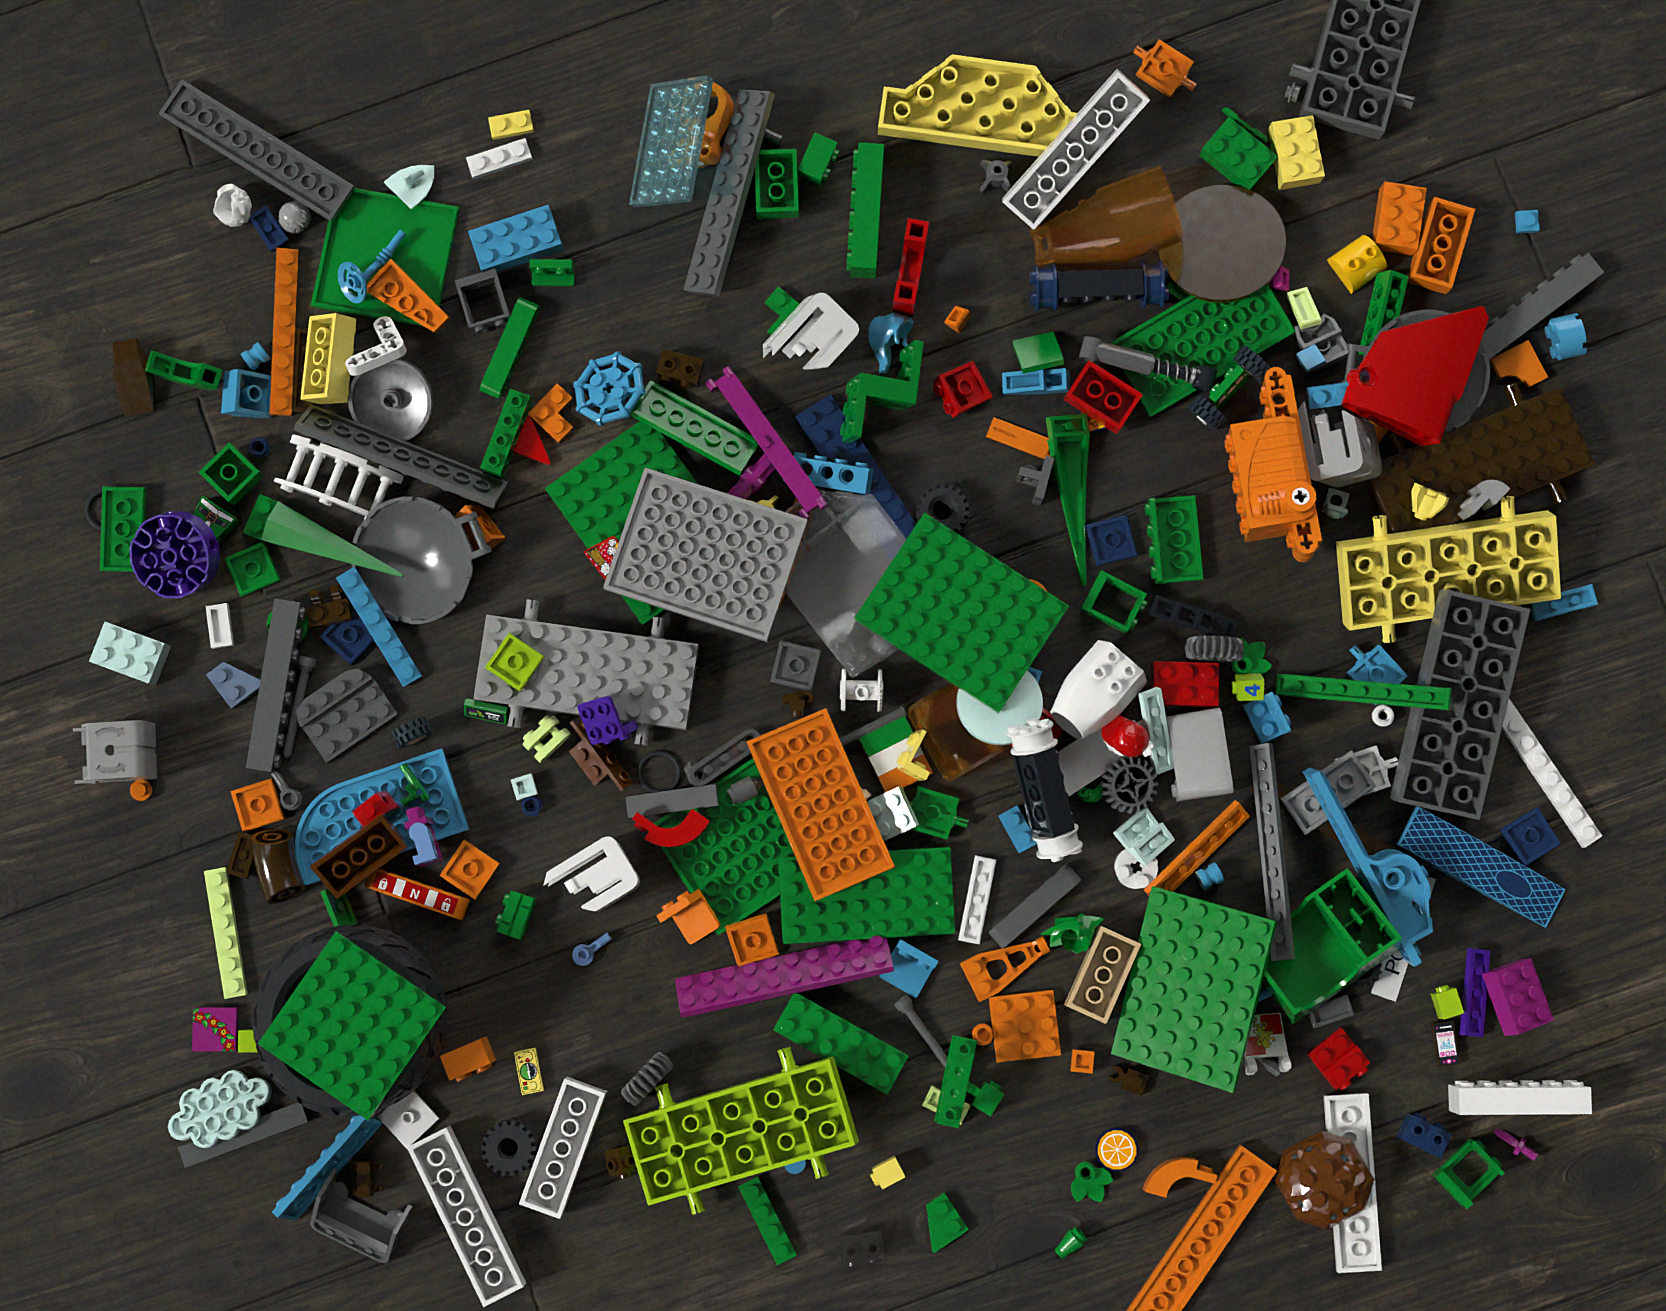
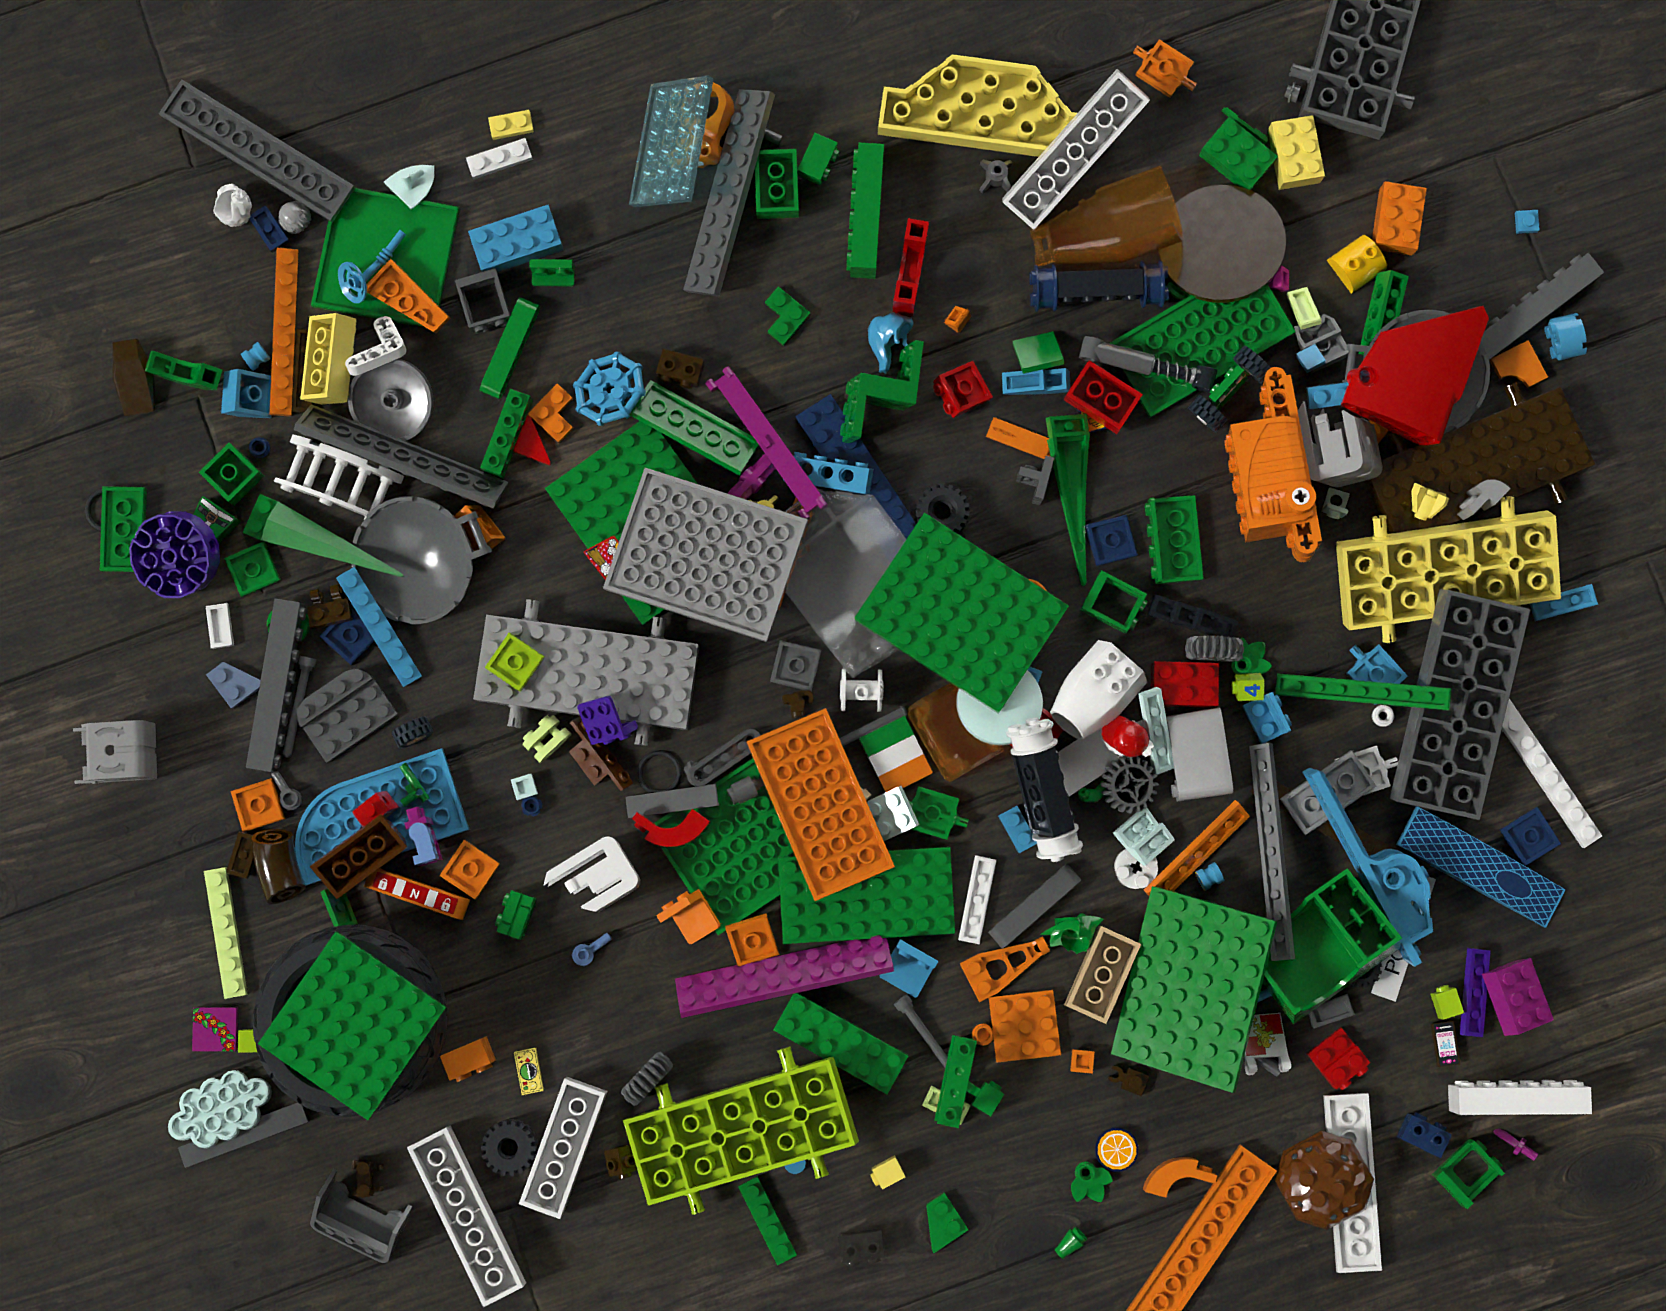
(130, 653): light aqua brick -> none
(141, 790): orange plate -> none
(335, 1156): dark azure plate -> none
(409, 1118): white plate -> none
(486, 711): tile -> none
(827, 330): white piece -> none
(913, 769): light yellow bracket -> none
(1440, 245): orange brick -> none

